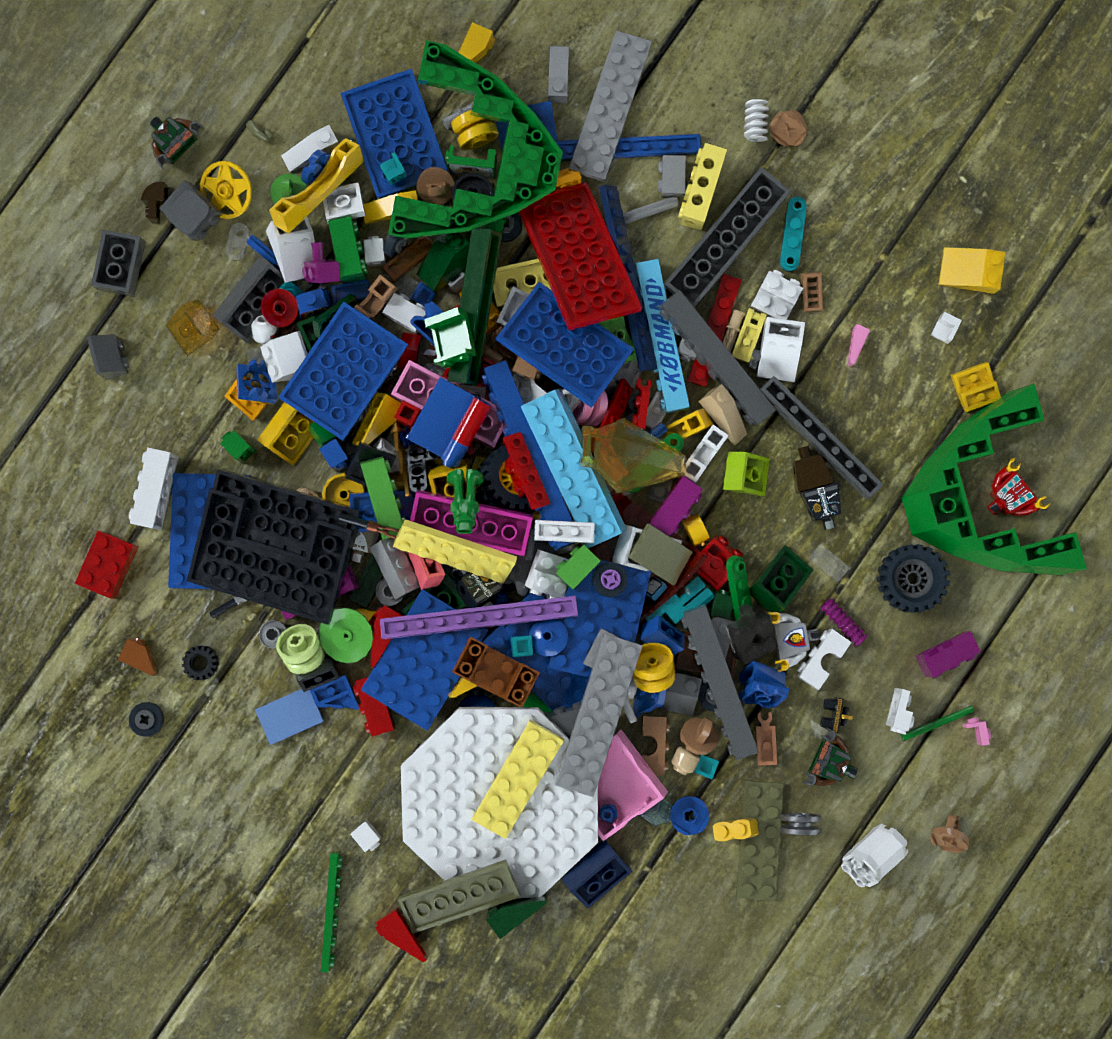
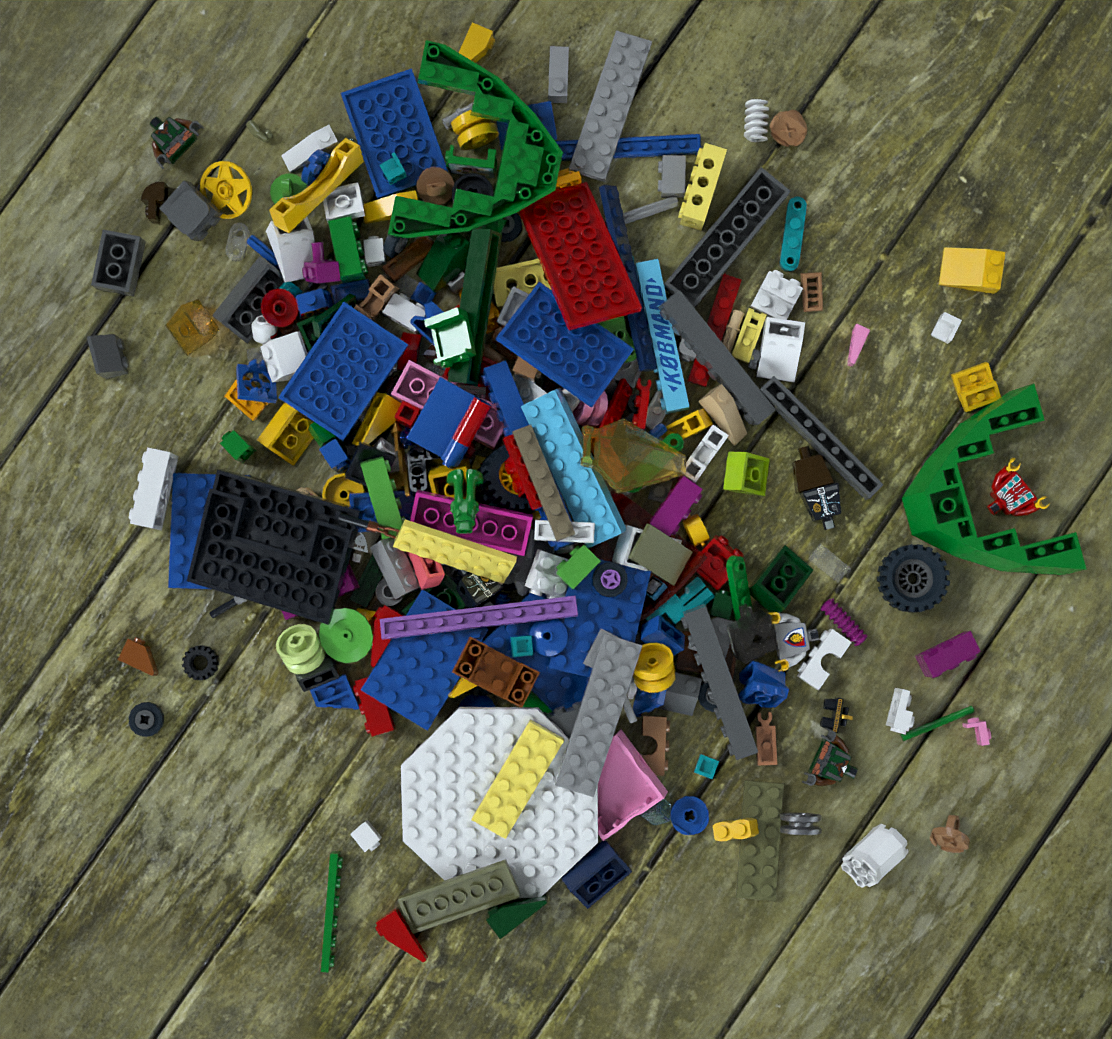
(106, 564): red brick -> none
(270, 632): light grey plate -> none
(289, 715): medium blue tile -> none
(543, 483): none -> dark tan plate
(608, 808): blue plate -> none
(684, 760): tan head -> none
(699, 736): medium nougat tile -> none

